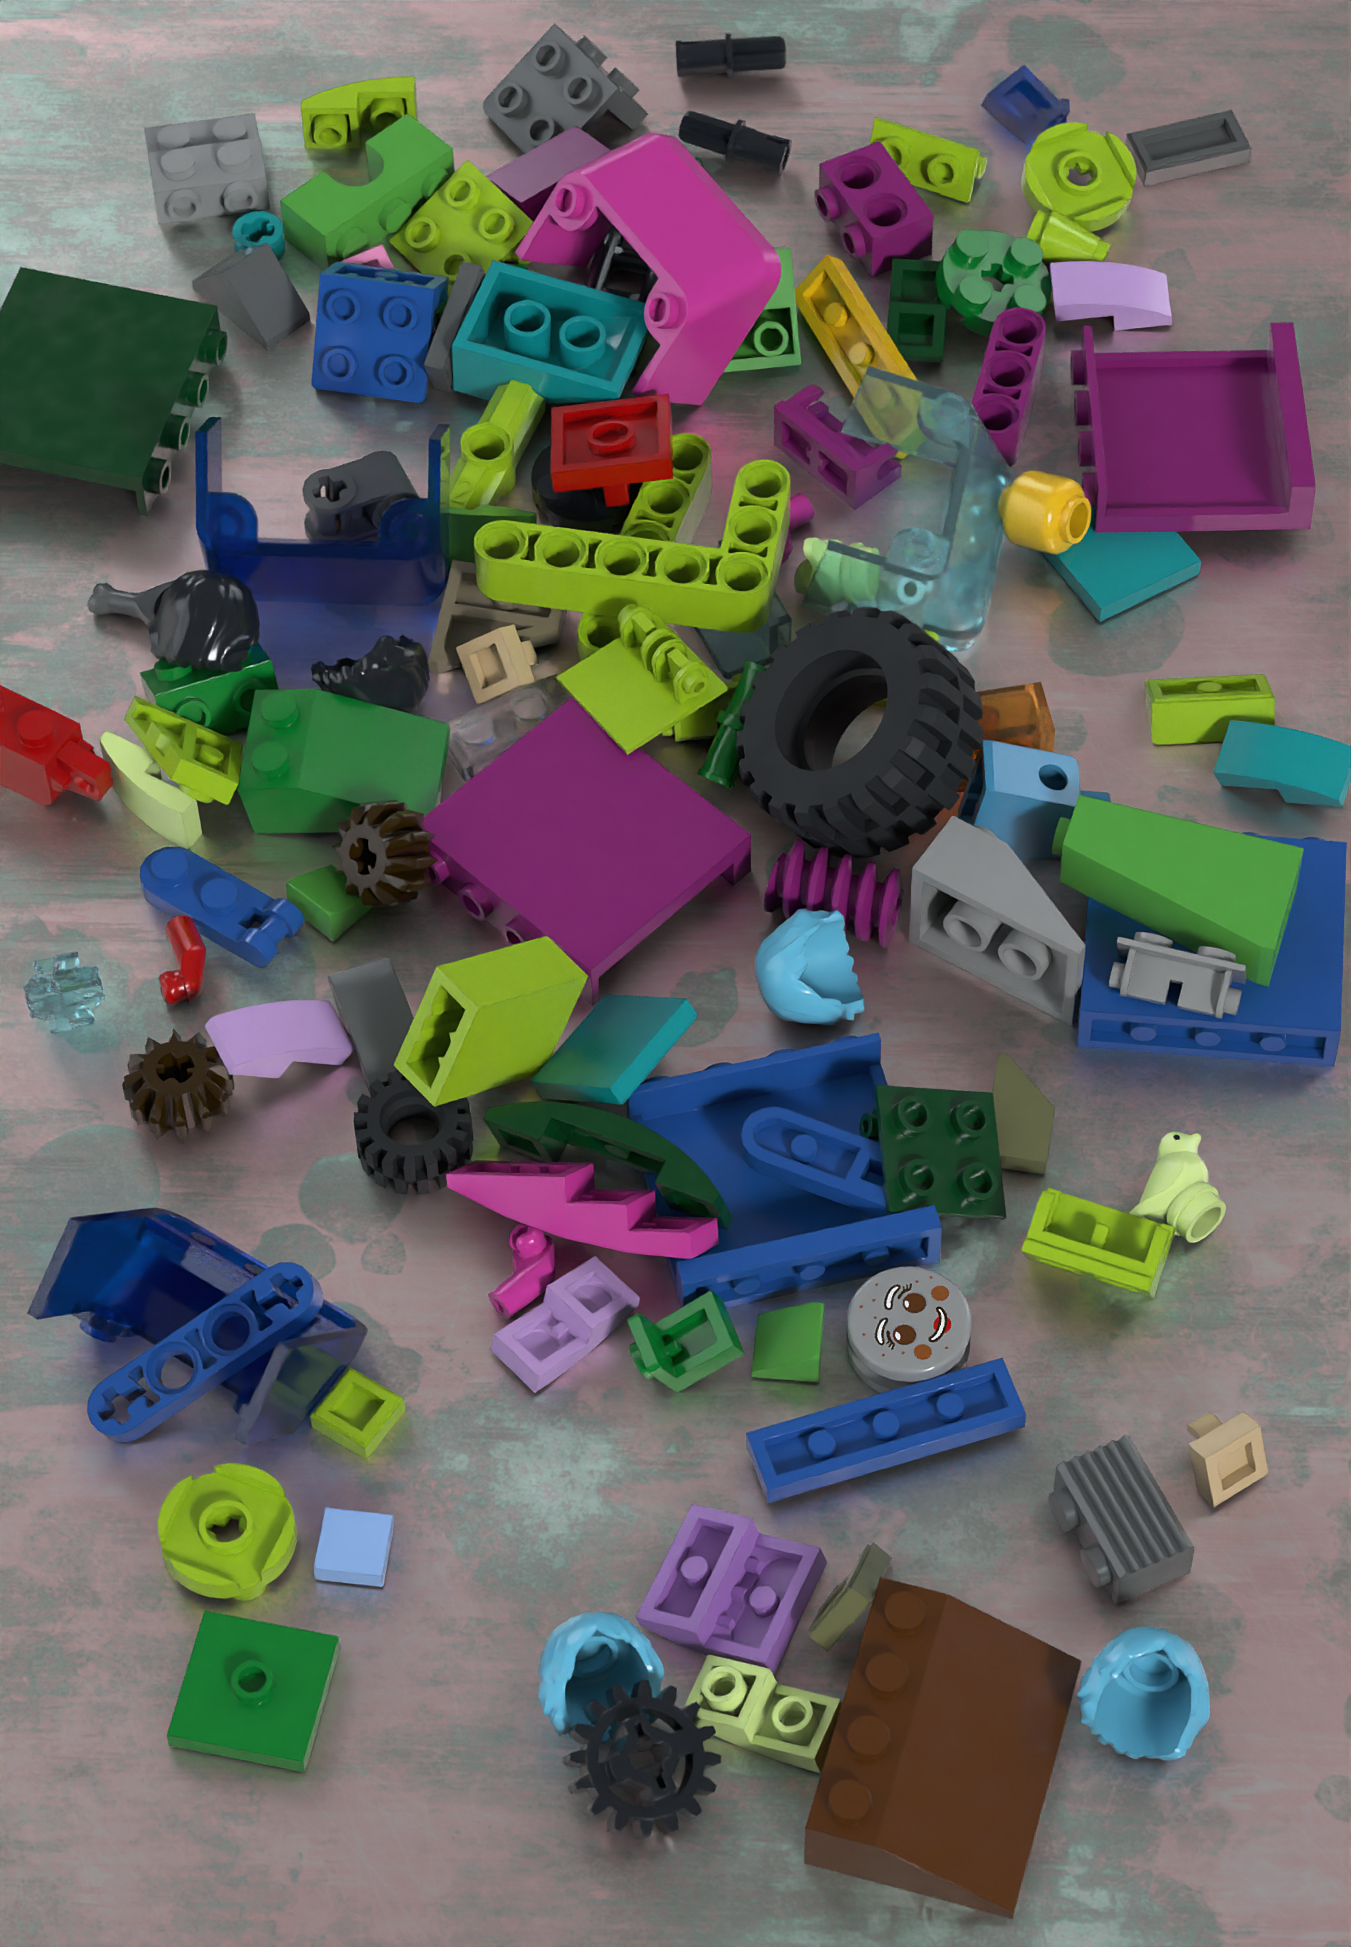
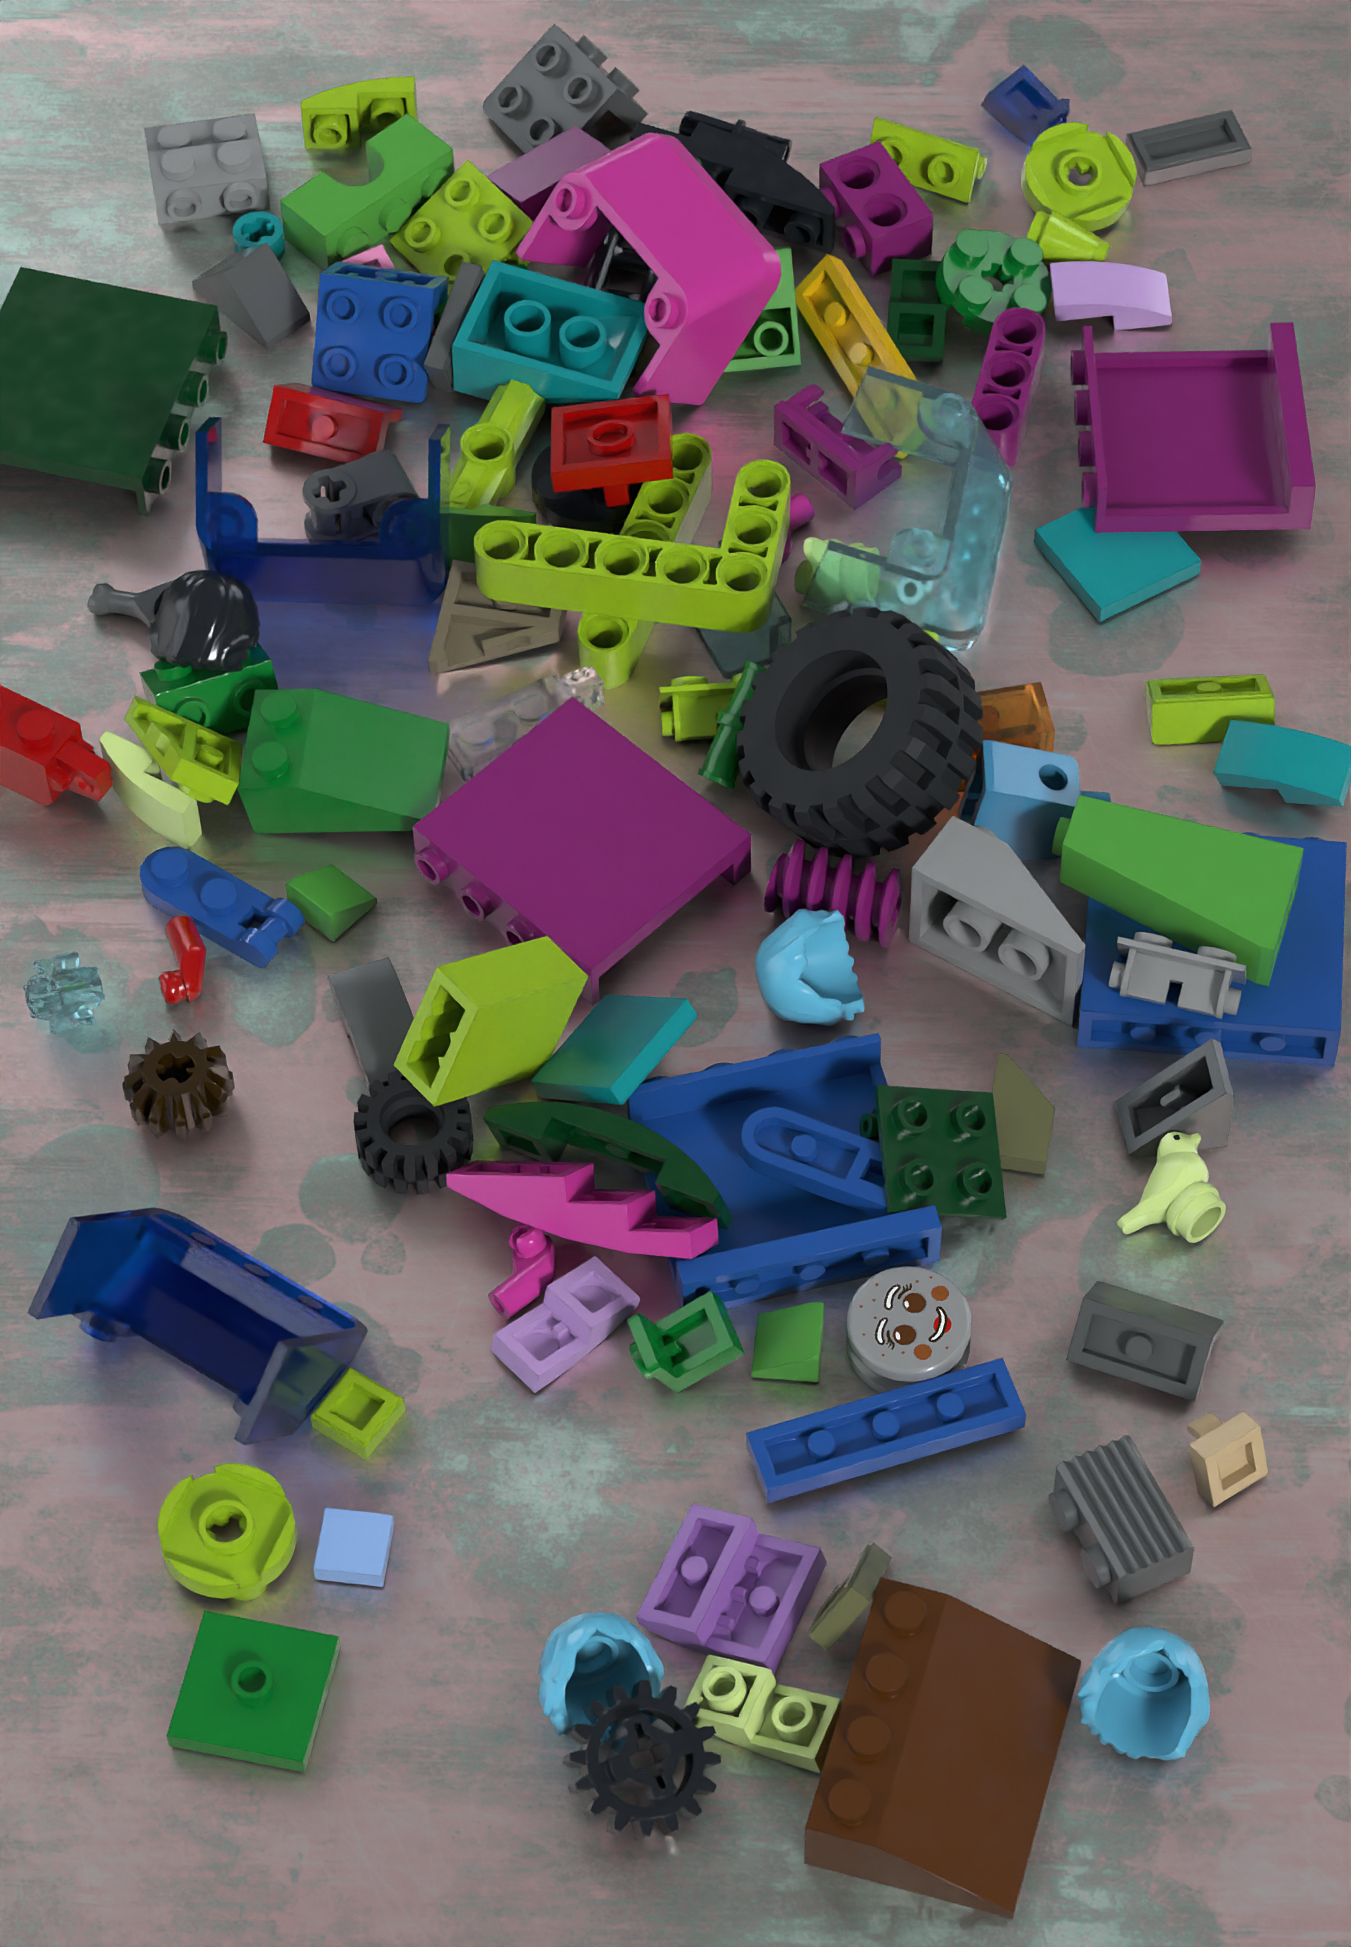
(200, 1342): blue beam -> none
(272, 1035): lavender slope -> none
(327, 422): none -> red panel
(384, 853): dark brown gear -> none
(388, 676): black hair -> none
(497, 663): tan tile -> none
(641, 680): lime hinge -> none
(730, 55): black axle -> none
(762, 186): none -> black slope
(1044, 512): yellow head -> none
(1098, 1242): lime hinge -> none
(1144, 1339): none -> dark grey panel
(1182, 1098): none -> dark grey slope

